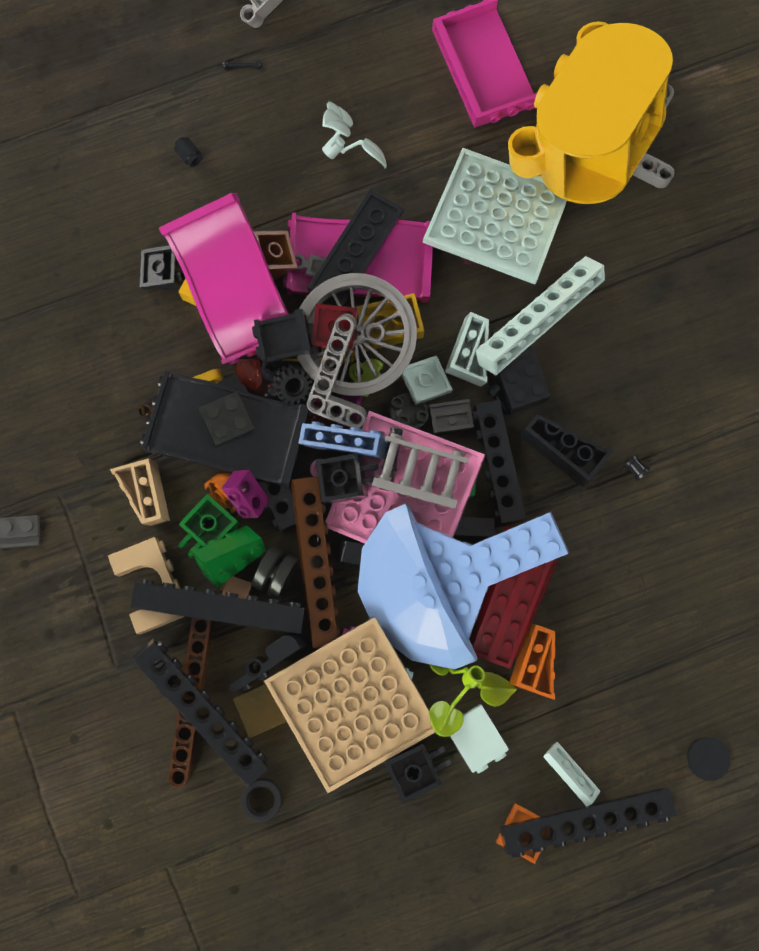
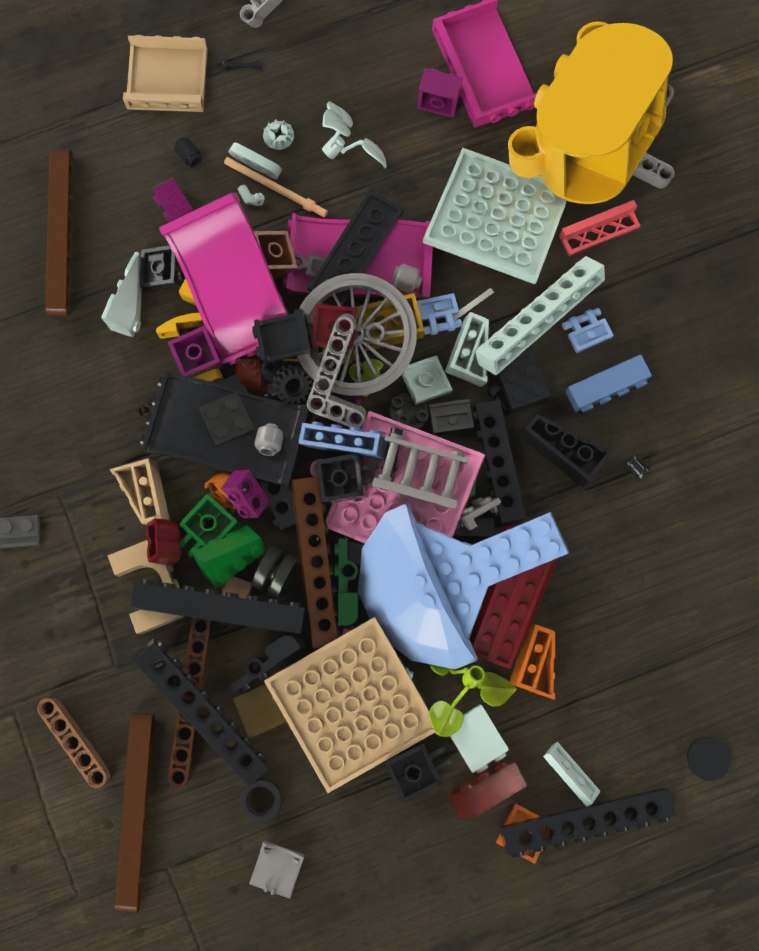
(59, 233): none -> reddish brown beam
(64, 738): none -> medium nougat beam
(124, 308): none -> light aqua wedge
(135, 813): none -> reddish brown beam
(163, 542): none -> dark red brick
(166, 73): none -> tan panel
(171, 327): none -> yellow slope
(172, 200): none -> magenta brick
(195, 353): none -> magenta brick
(251, 199): none -> light aqua arm
(255, 161): none -> light aqua beam
(269, 439): none -> light grey head
(276, 869): none -> light grey piece
(282, 141): none -> light aqua gear
(307, 204): none -> light nougat bar
(347, 599): none -> dark green plate
(406, 278): none -> light grey head
(437, 308): none -> light blue plate
(439, 92): none -> magenta brick
(473, 303): none -> white sticker
(477, 508): none -> light grey piece
(487, 790): none -> clear red wedge
(589, 335): none -> light blue plate
(599, 221): none -> coral fence
(608, 383): none -> medium blue brick

